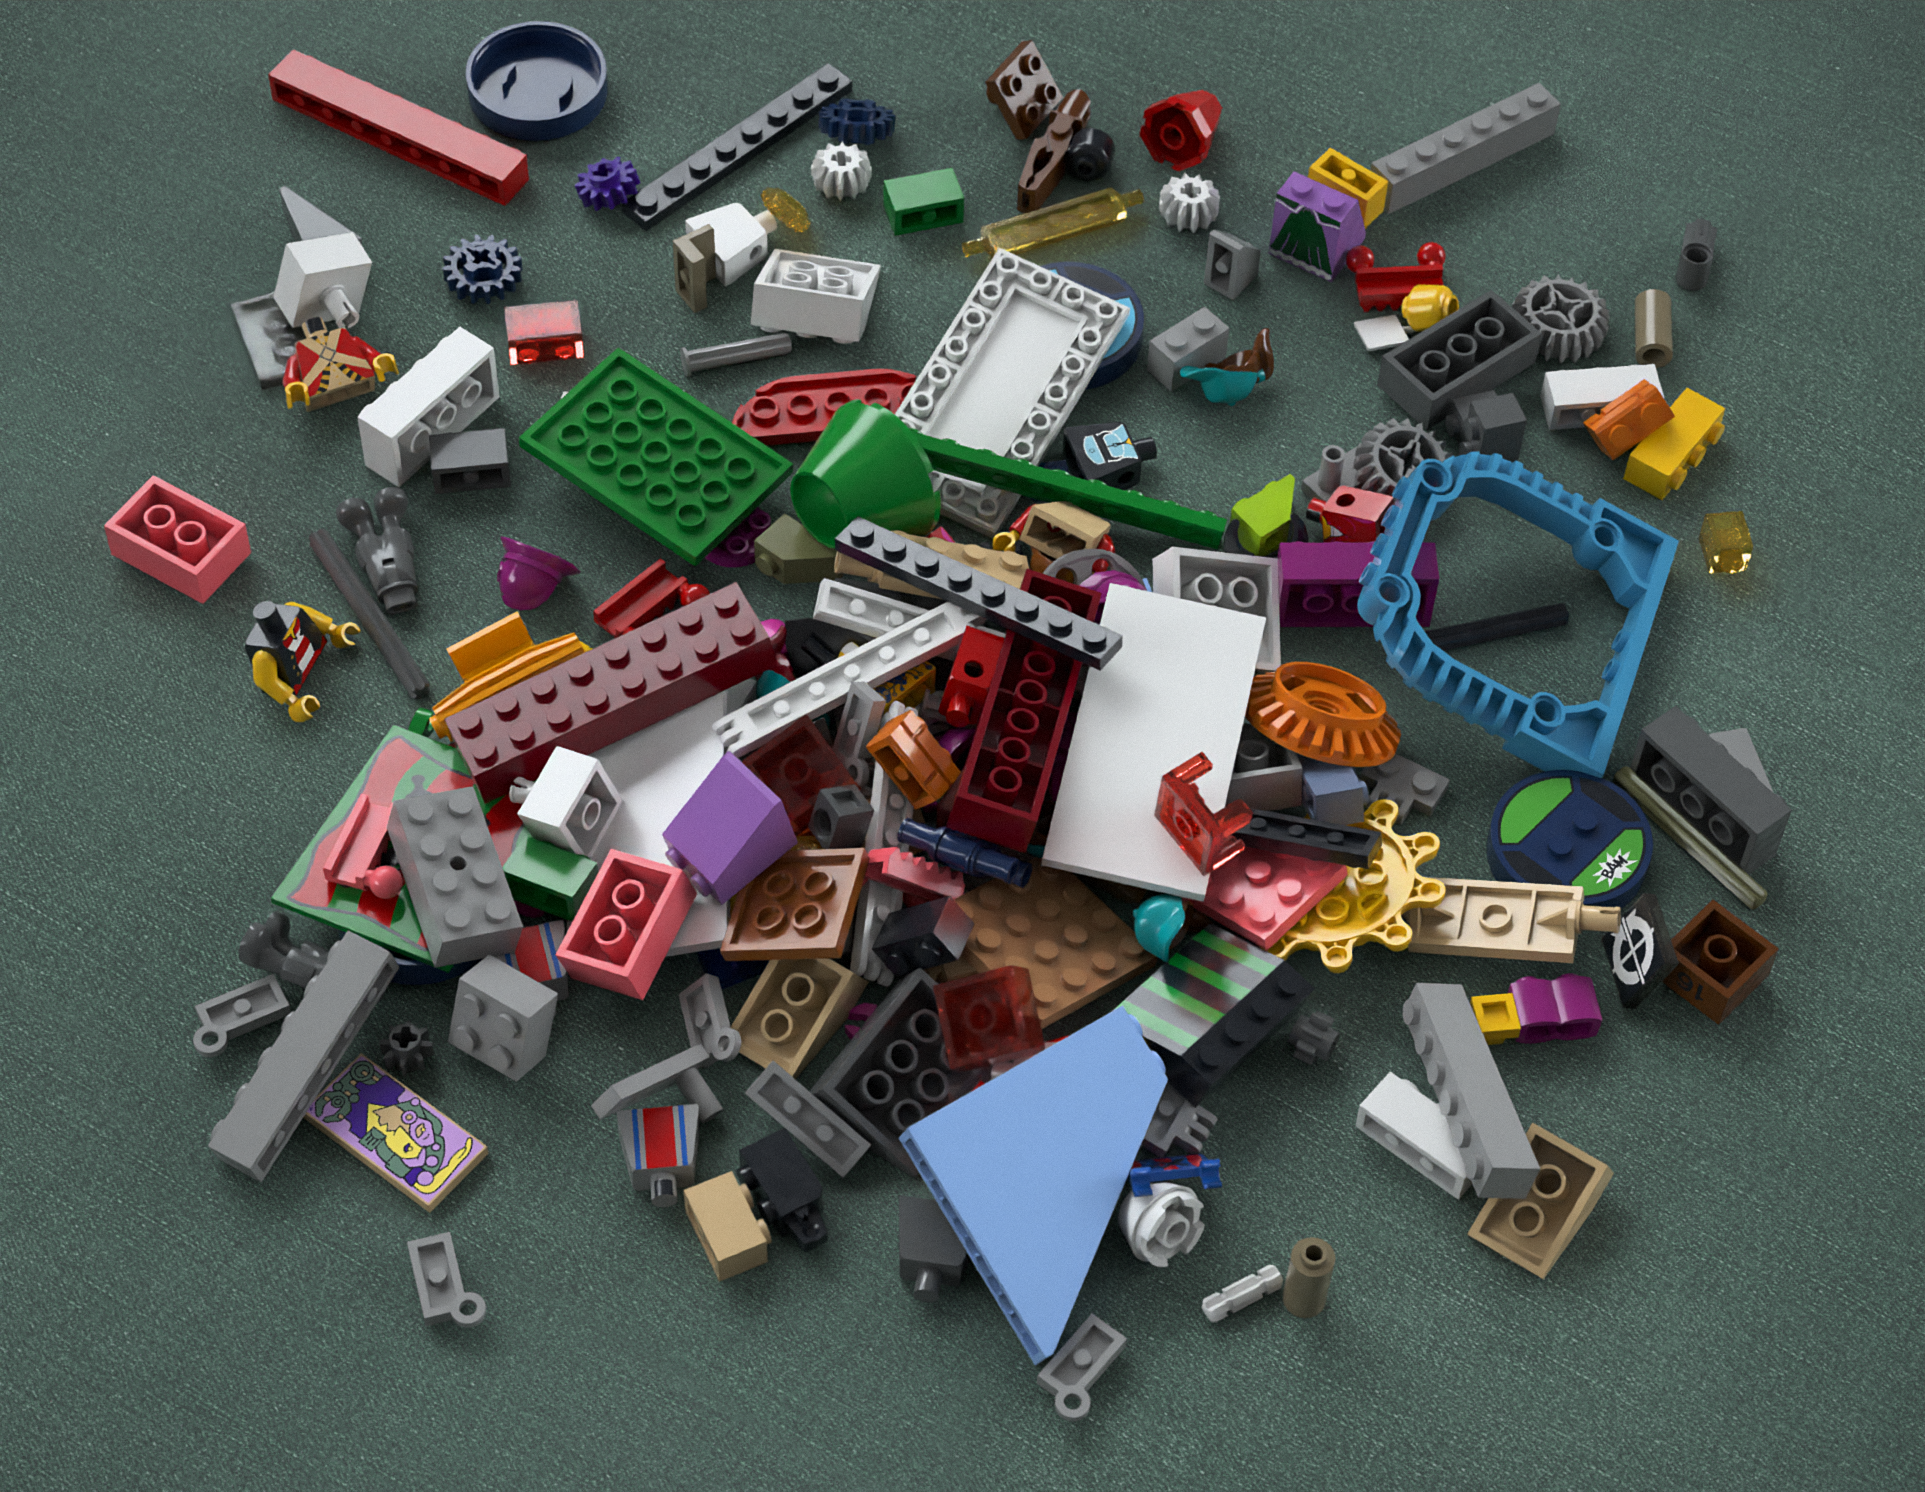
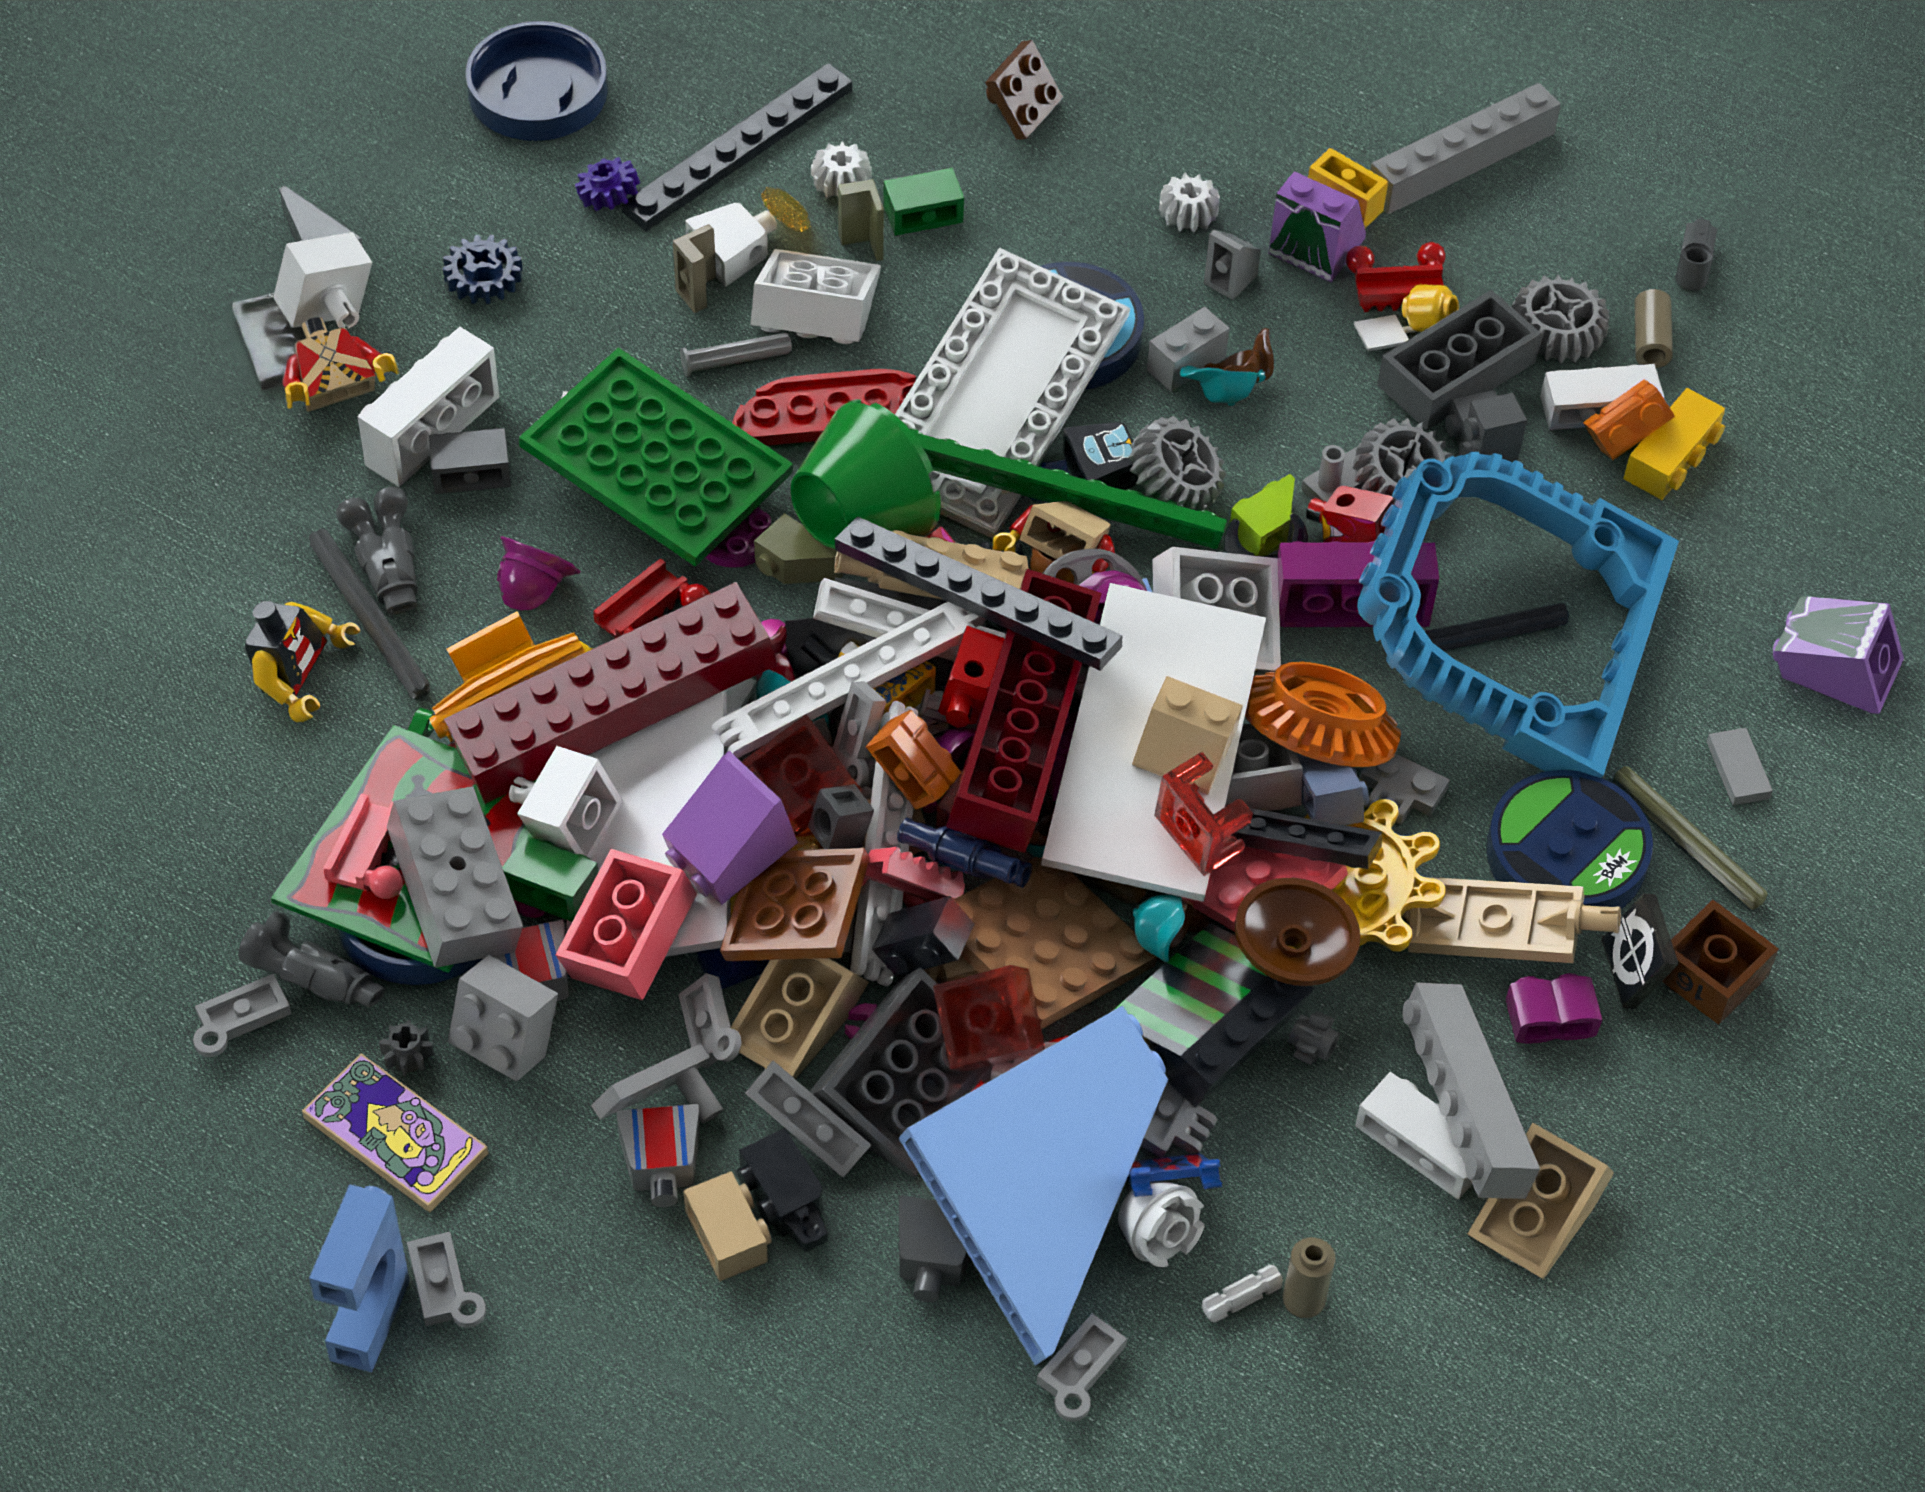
(178, 539): coral brick -> none
(303, 1055): light grey brick -> none
(362, 1273): none -> medium blue arch
(399, 127): brick -> none
(544, 332): clear red brick -> none
(856, 121): dark blue gear -> none
(861, 215): none -> olive panel
(1048, 154): reddish brown arm -> none
(1054, 223): clear yellow plate -> none
(1090, 154): black head -> none
(1177, 464): none -> light grey gear
(1181, 128): red cone -> none
(1183, 725): none -> tan slope
(1299, 916): none -> reddish brown dish
(1496, 1017): yellow tile -> none
(1711, 789): dark grey brick -> none
(1725, 542): clear yellow brick -> none
(1841, 650): none -> medium lavender slope

